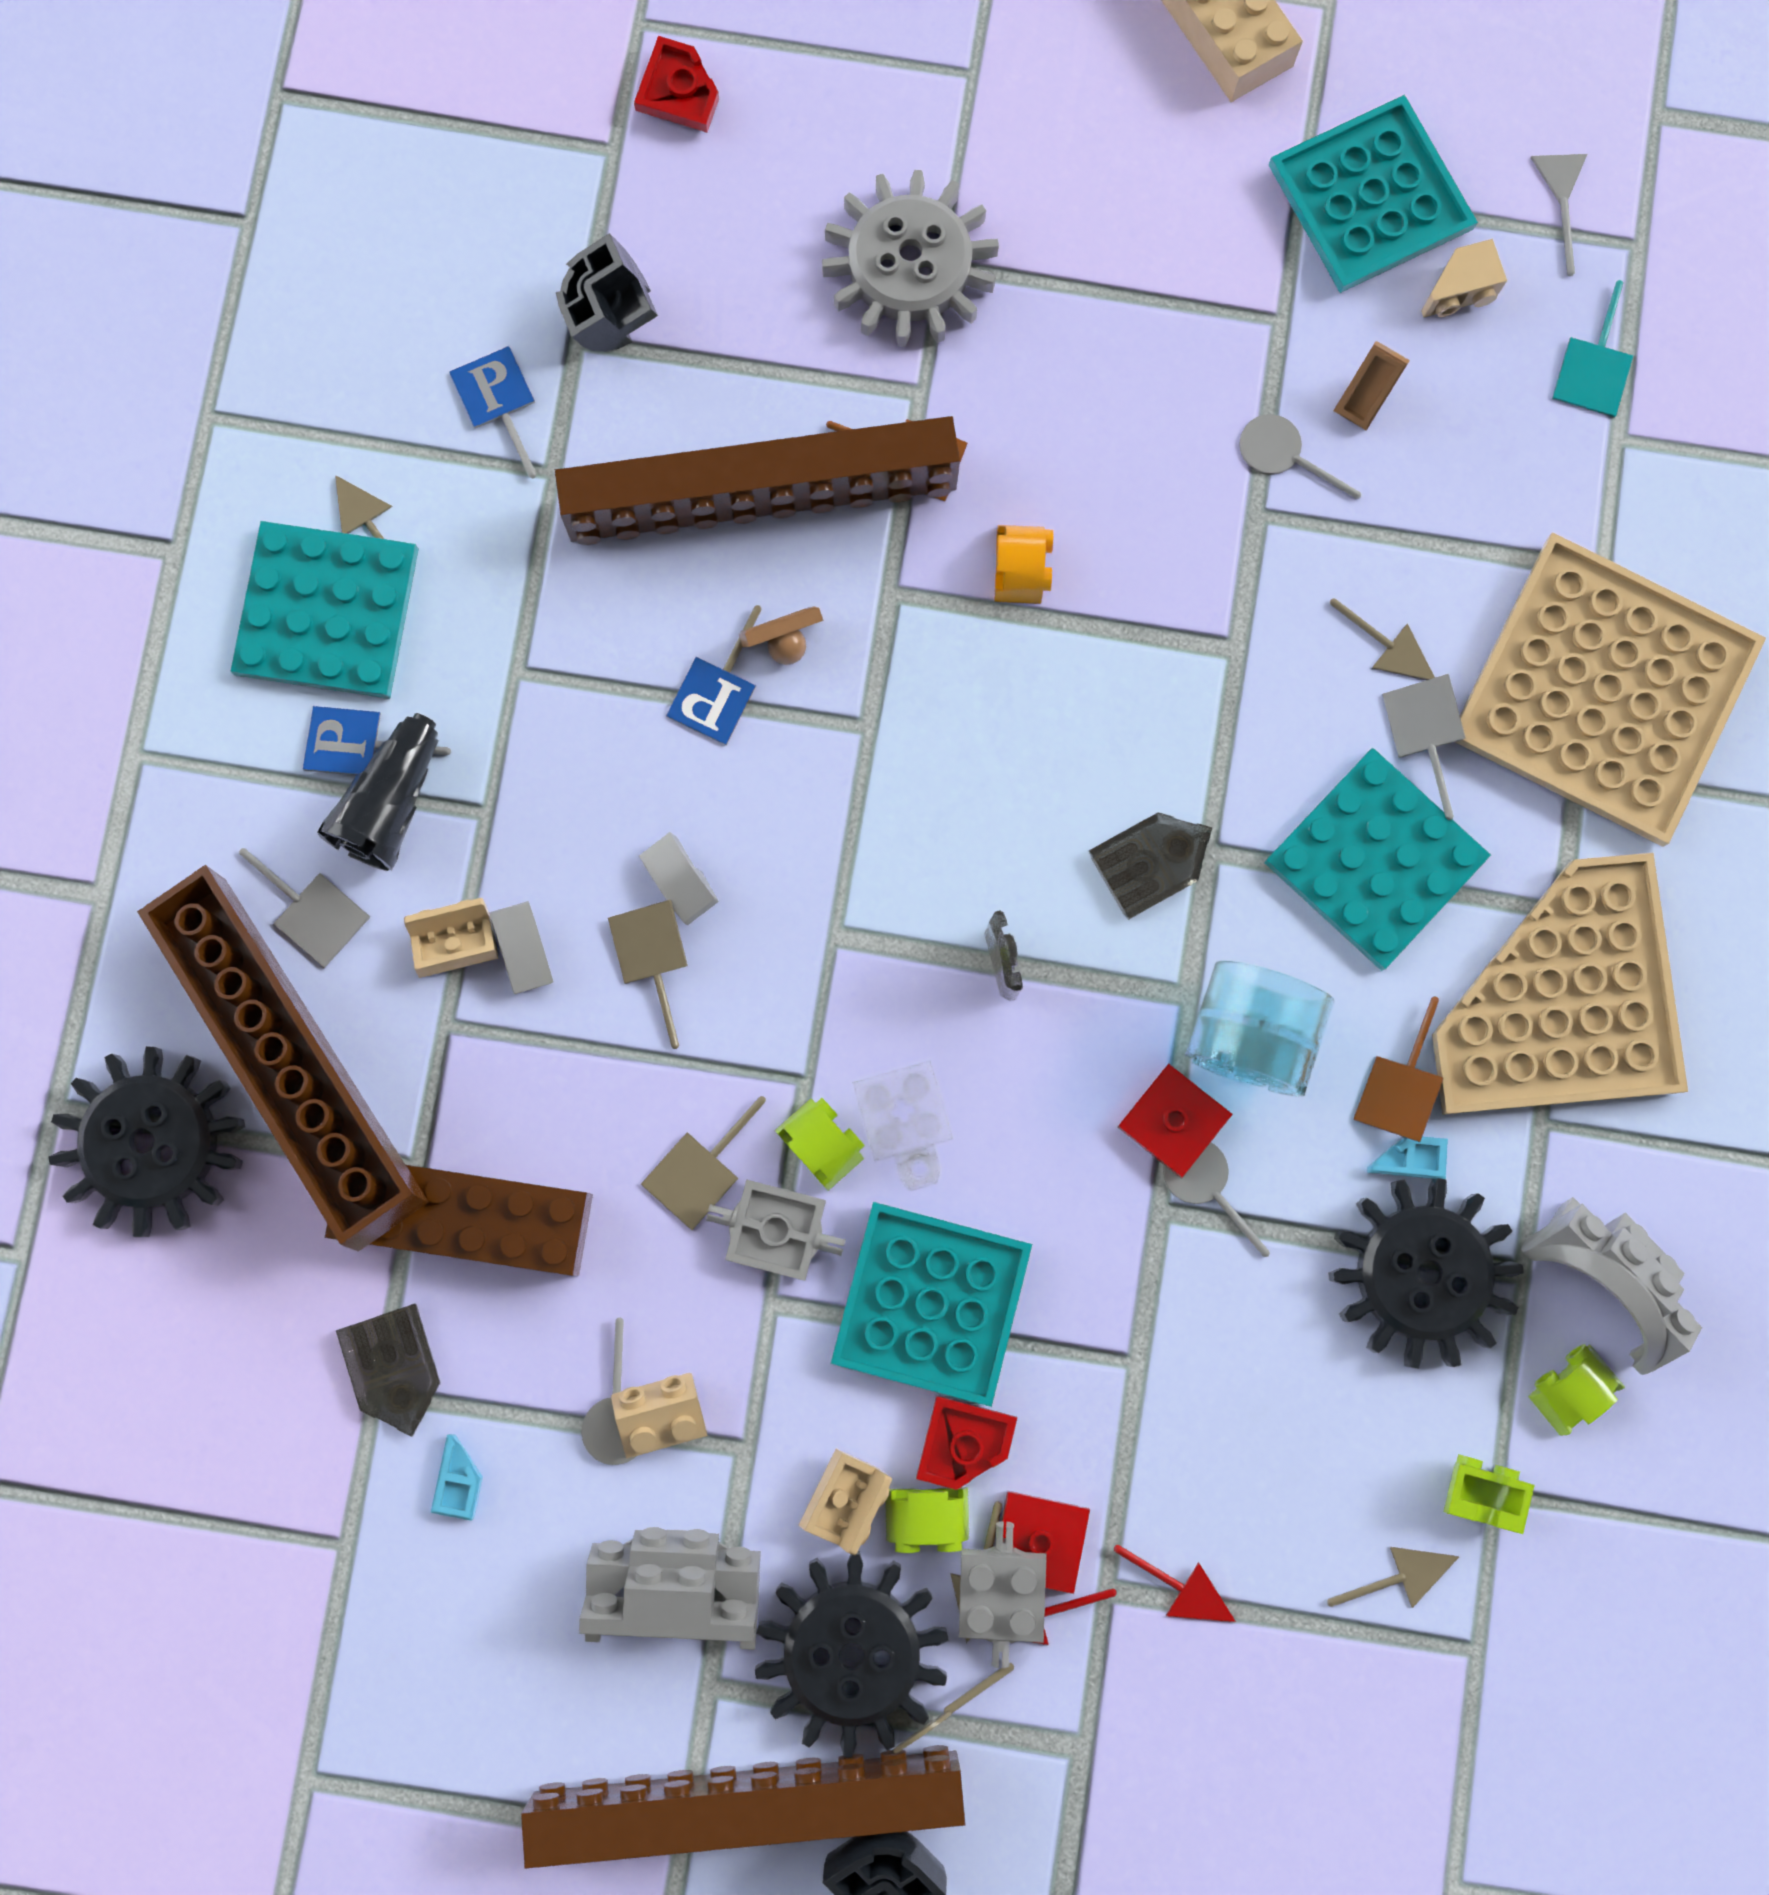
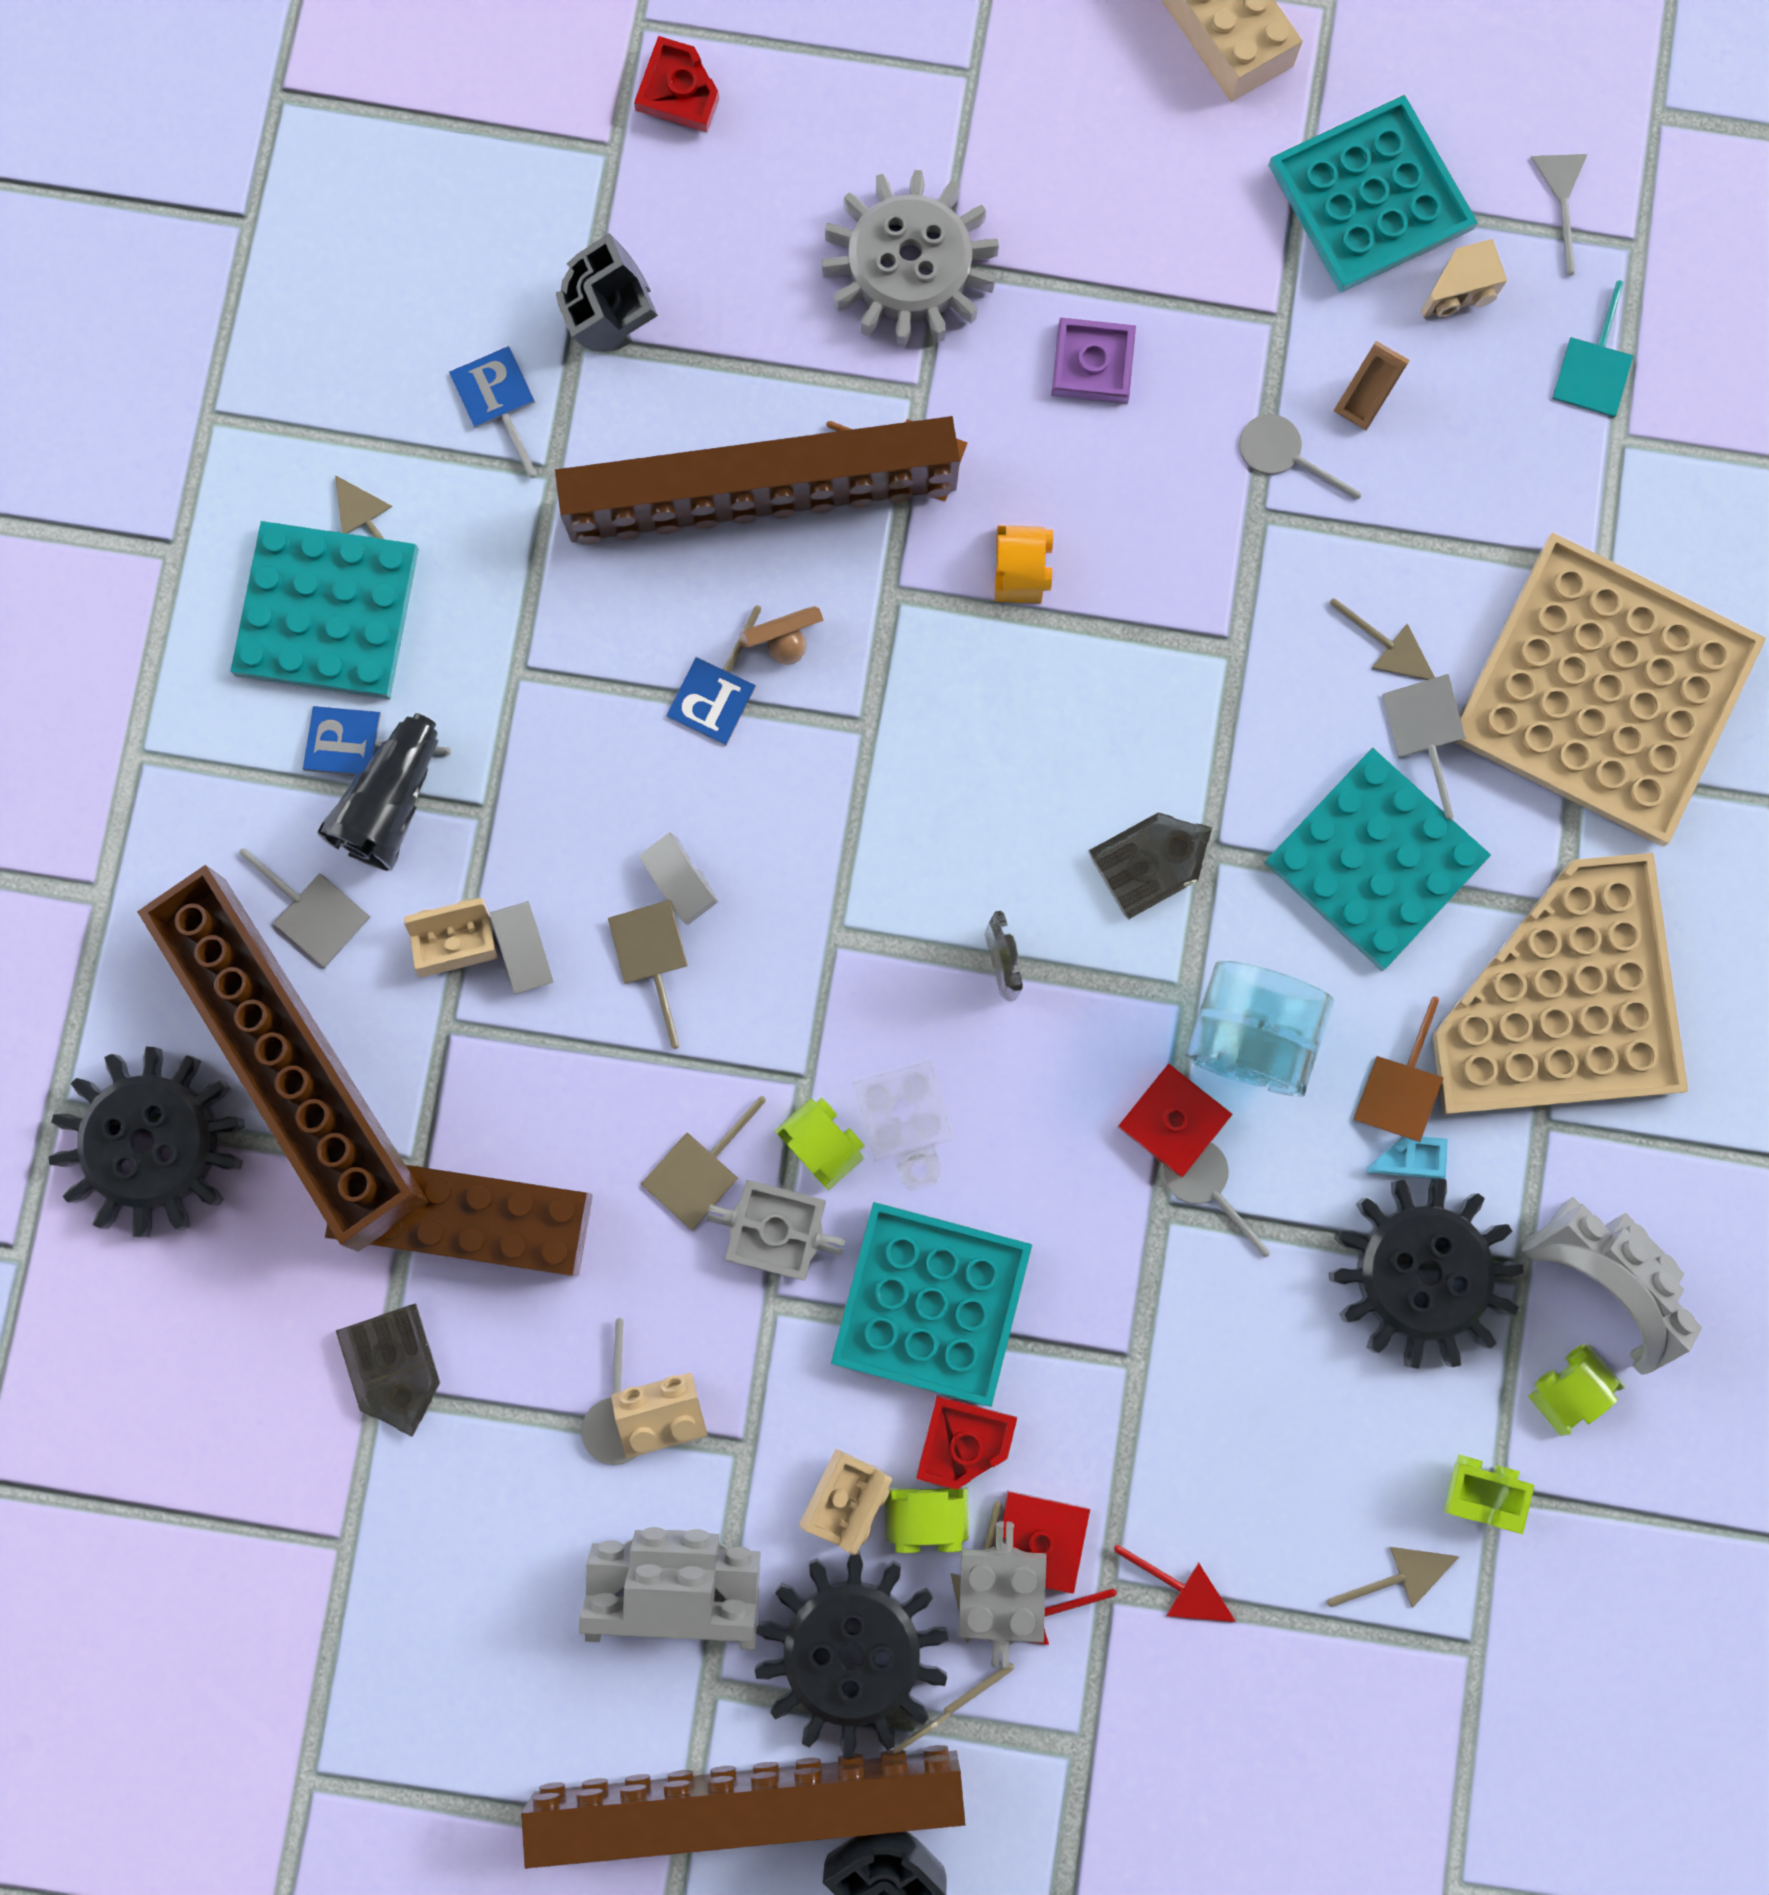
(457, 1482): medium azure tile -> none
(1093, 360): none -> medium lavender tile

